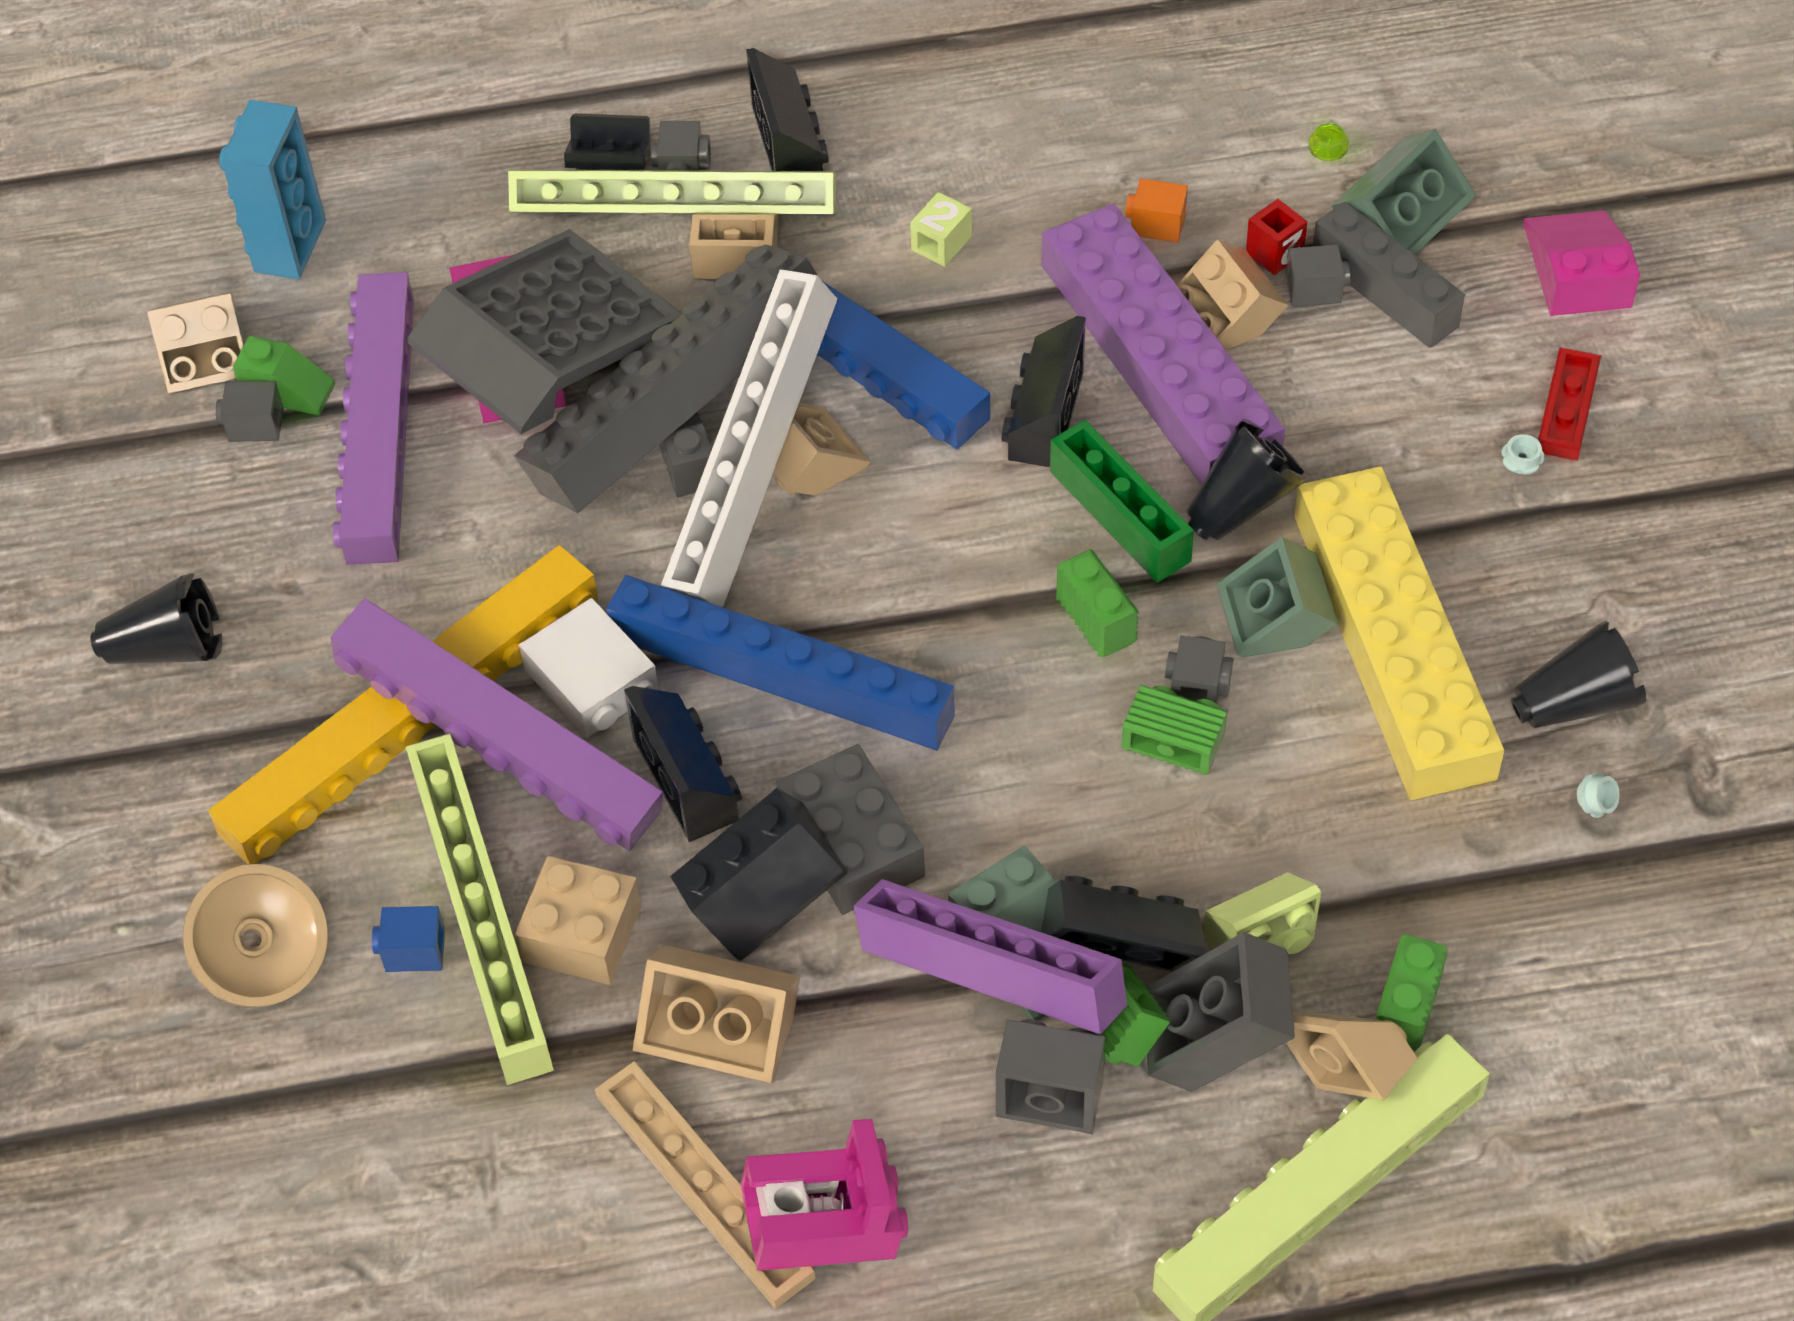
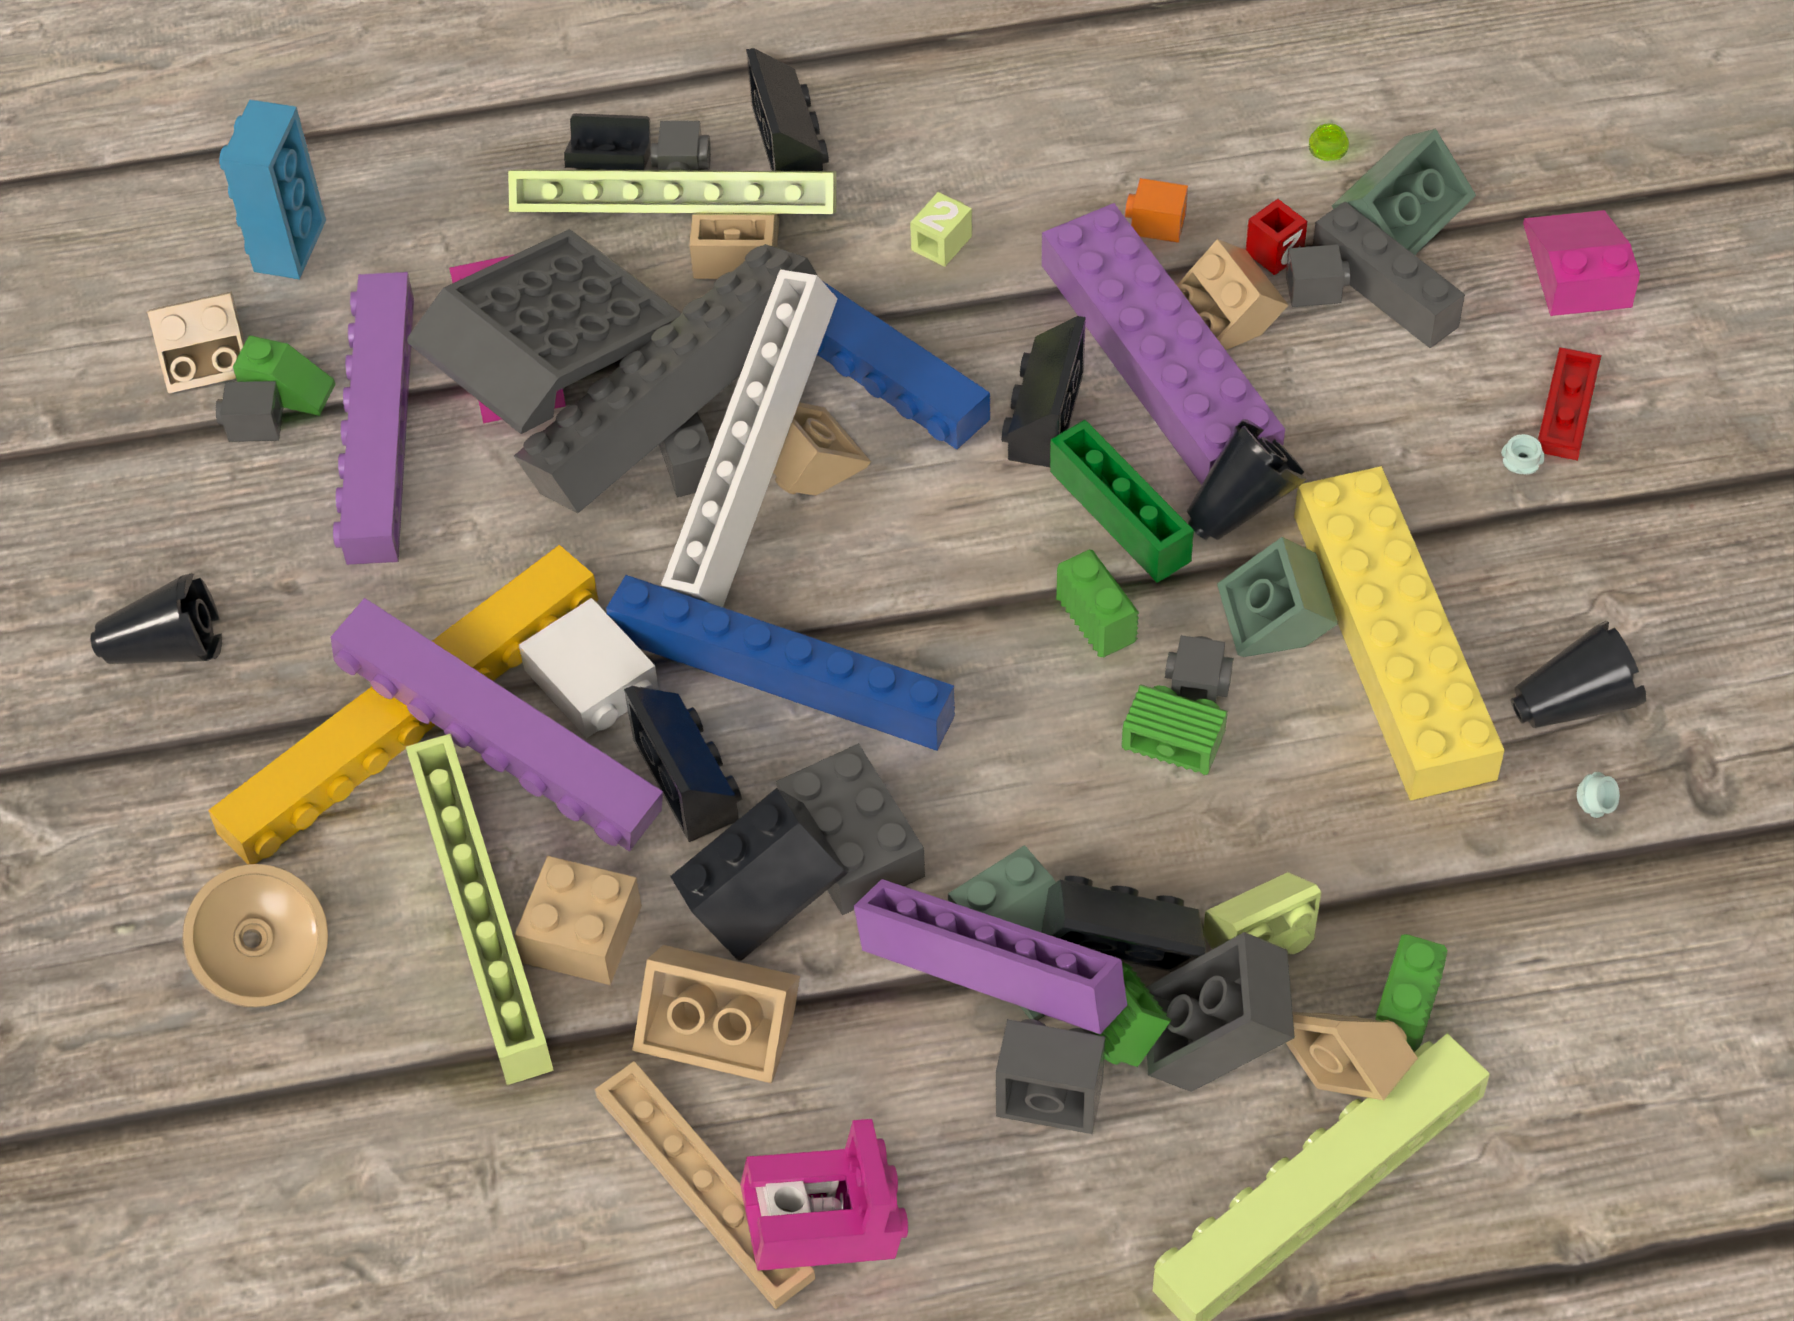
(410, 938): blue brick -> none

